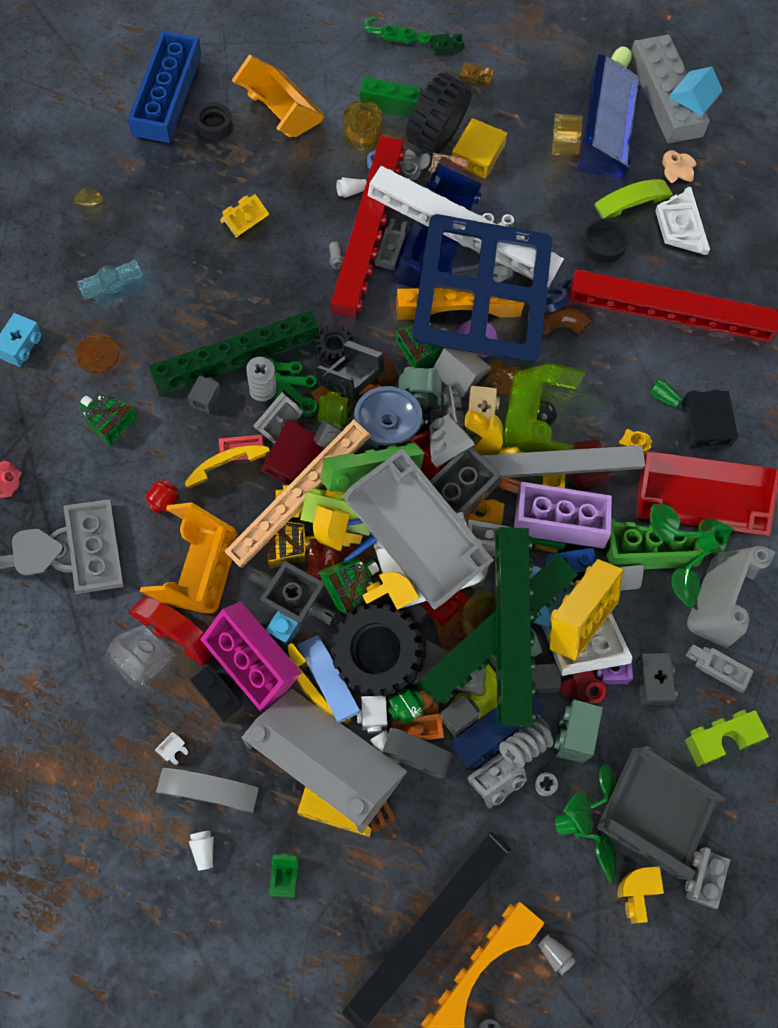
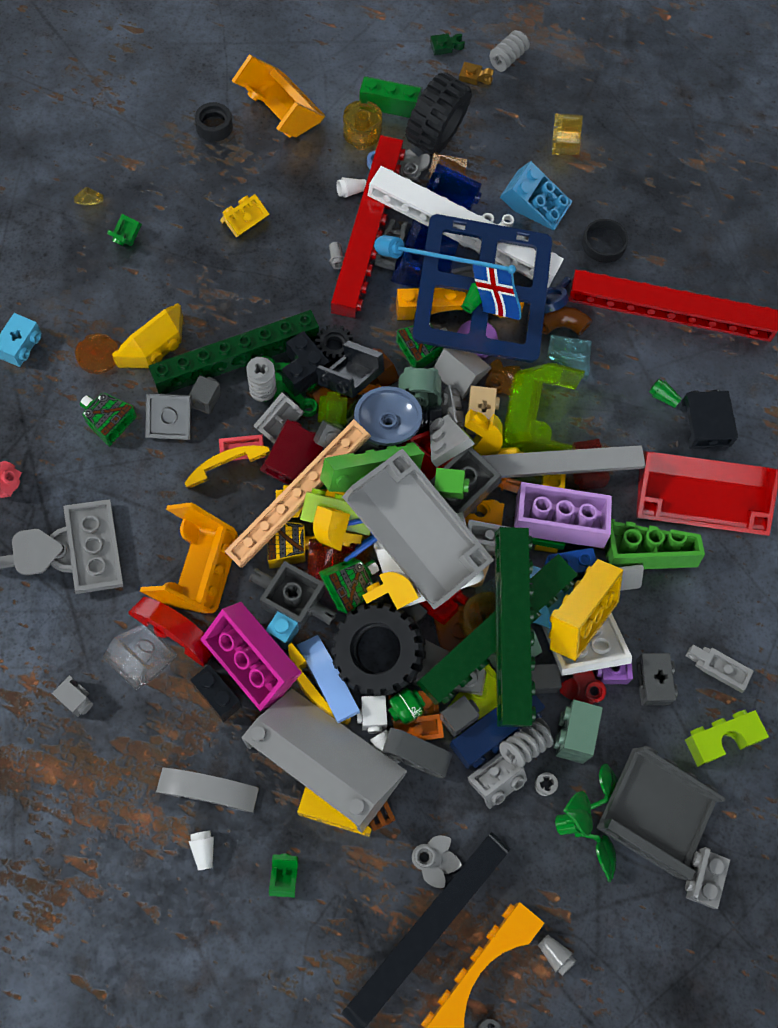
(73, 696): none -> light grey brick
(110, 279): clear light blue piece -> none
(125, 231): none -> green bracket
(152, 340): none -> yellow wedge
(161, 495): red head -> none
(165, 87): blue brick -> none
(168, 416): none -> plate
(170, 746): white tile -> none
(305, 359): none -> black brick
(397, 34): green piece -> none
(439, 863): none -> light grey plate
(451, 483): none -> bright green brick
(472, 299): none -> green cone
(481, 147): yellow brick -> none
(492, 280): none -> flag
(509, 50): none -> light grey piece
(536, 196): none -> dark azure slope
(546, 412): black piece -> none
(570, 352): none -> clear light blue wing
(609, 119): clear blue windscreen -> none
(622, 56): yellowish green brick -> none
(632, 195): lime slope -> none
(635, 439): yellow animal -> none
(636, 886): yellow brick -> none
(659, 74): light grey brick -> none
(678, 166): light nougat plate -> none
(682, 223): white wing -> none
(698, 90): medium azure slope -> none
(711, 536): green plant -> none
(715, 612): light grey windscreen -> none

